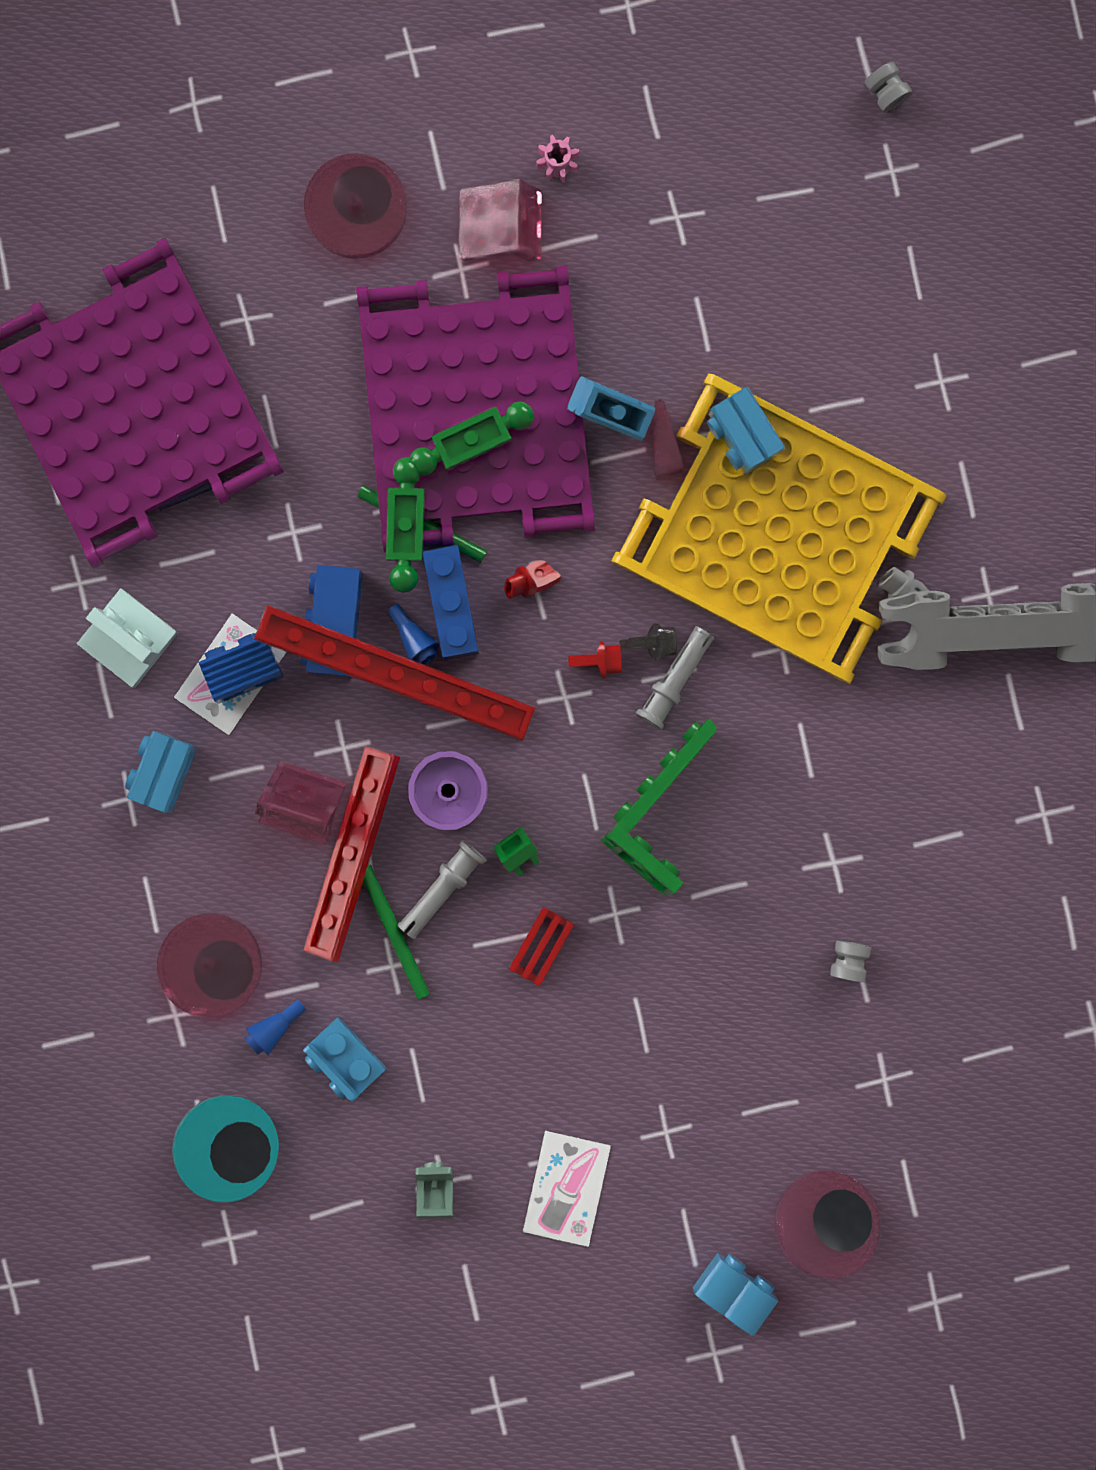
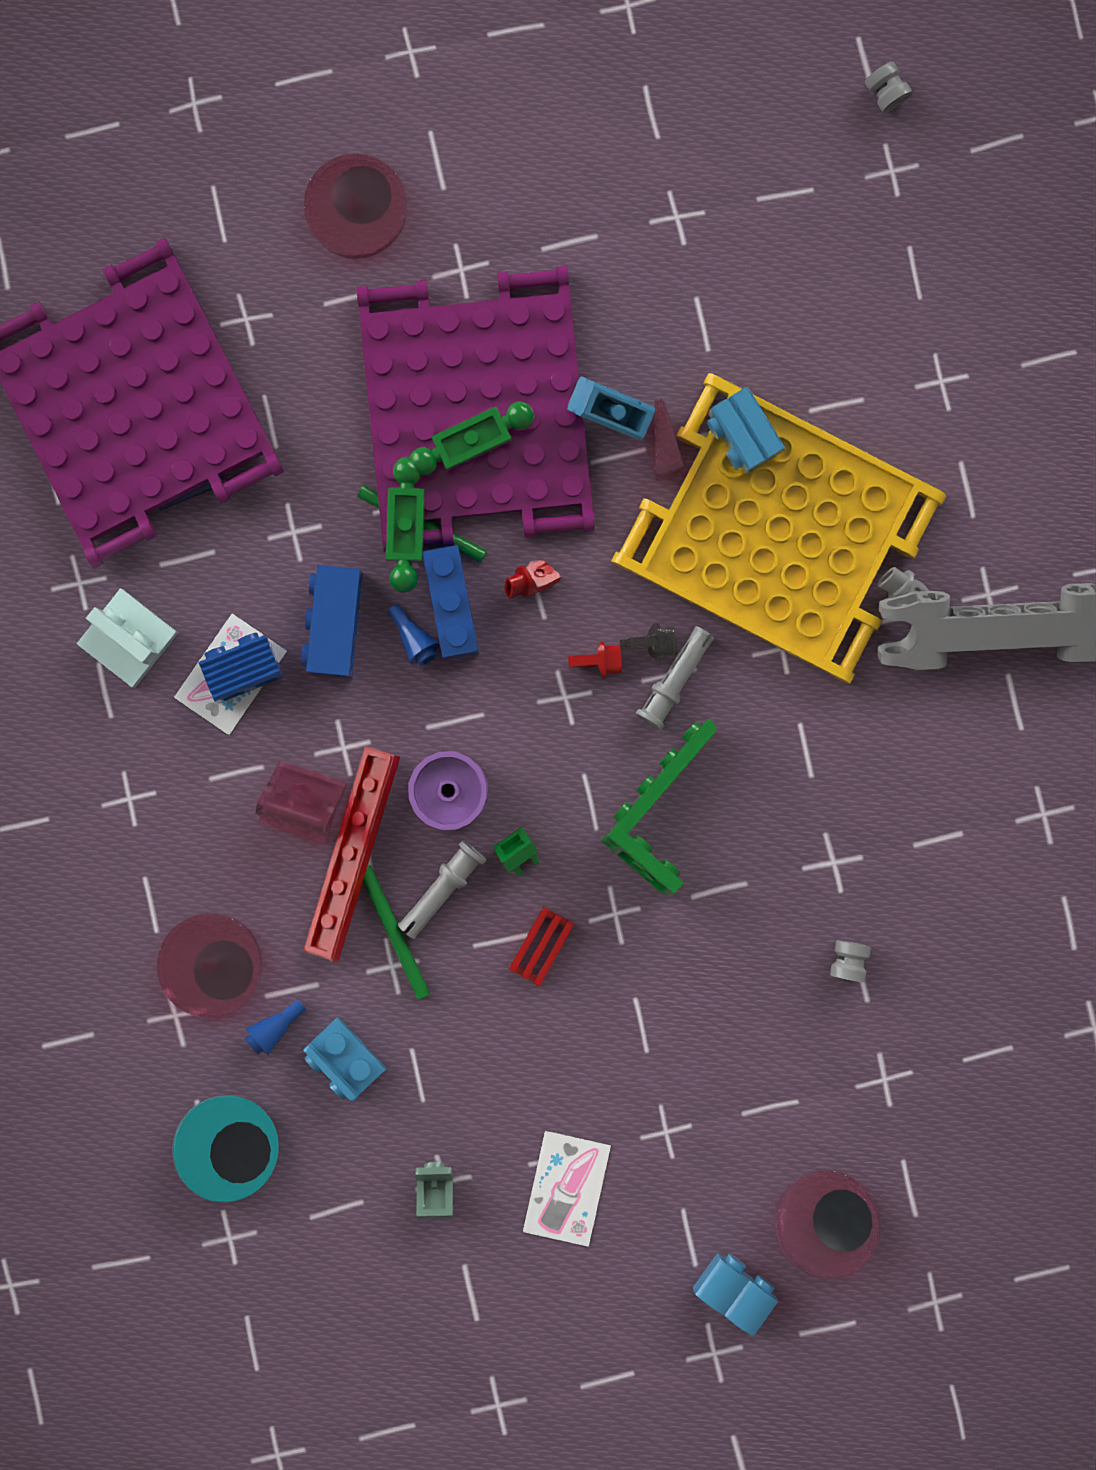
(160, 772): dark azure brick -> none
(394, 673): red tile -> none
(500, 220): clear pink bracket -> none
(550, 164): bright pink gear -> none

